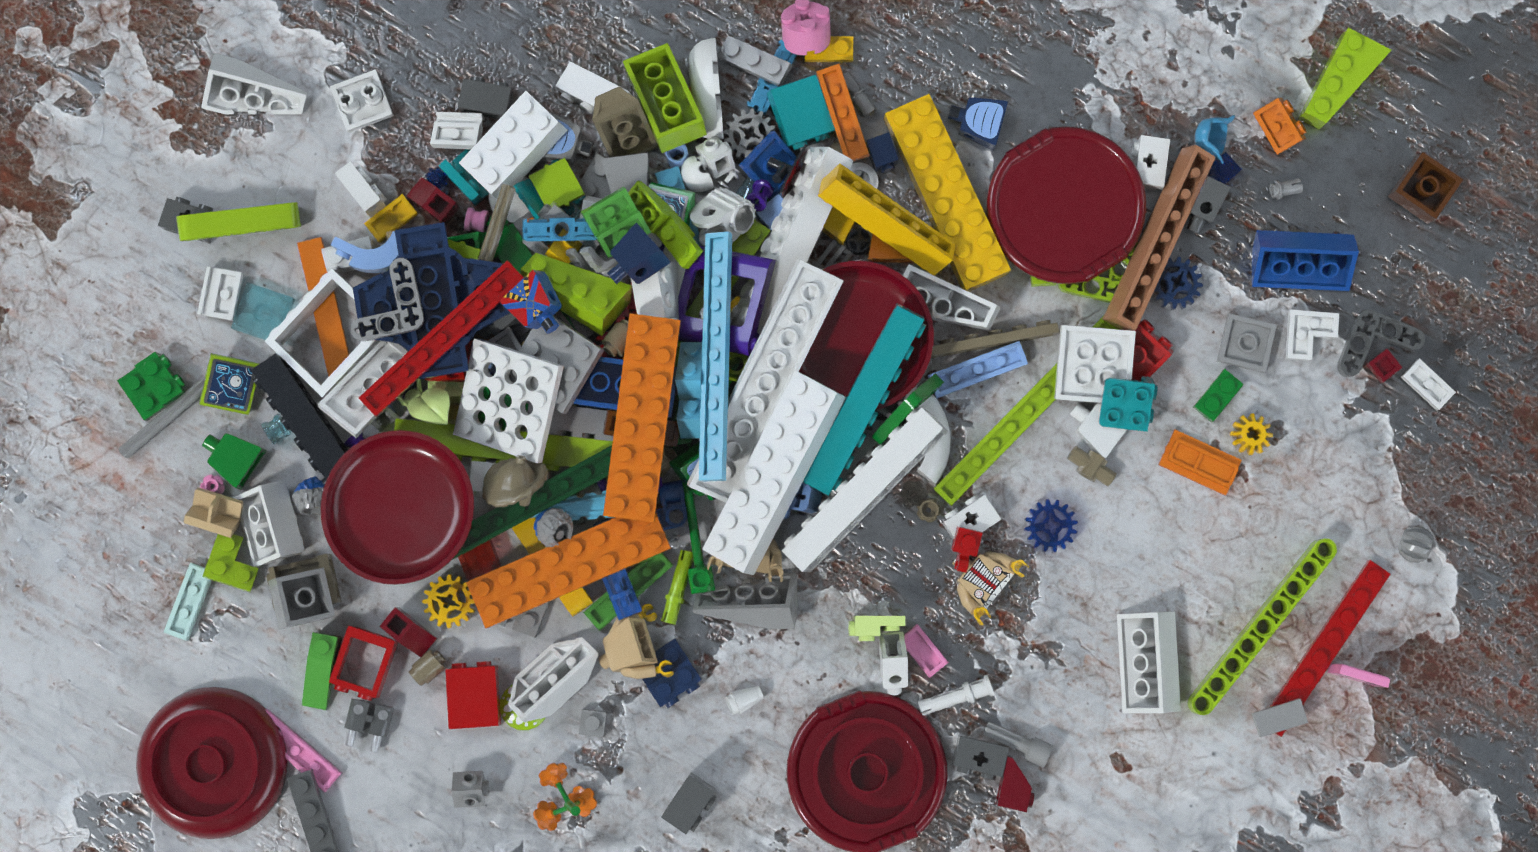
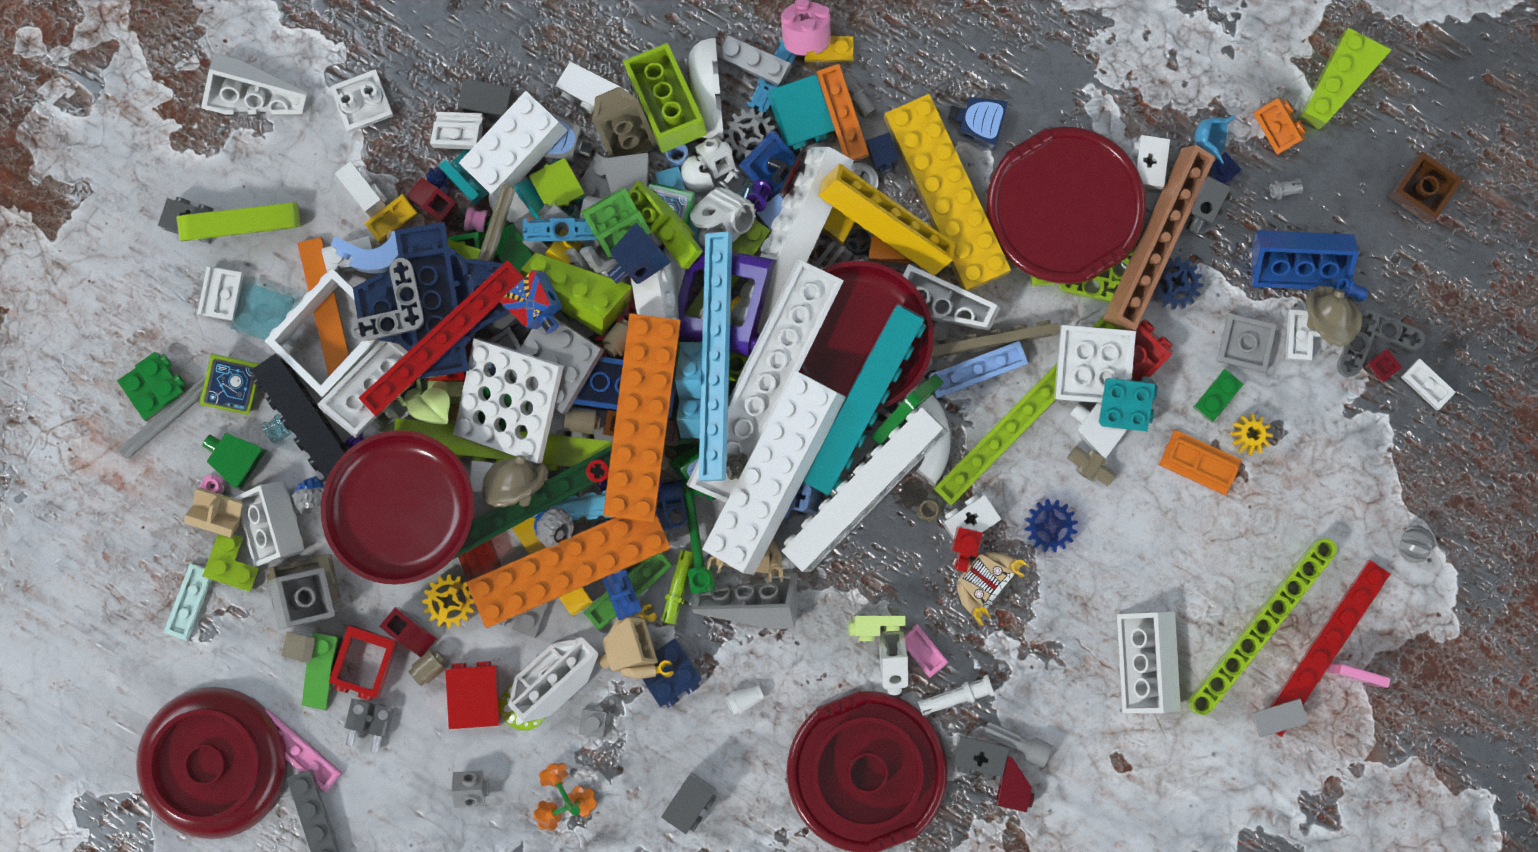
(298, 647): none -> dark tan tile
(582, 420): none -> dark tan brick
(591, 476): none -> red bush
(734, 461): none -> clear smoke plant
(1333, 315): none -> dark tan piece
(1352, 289): none -> blue pin

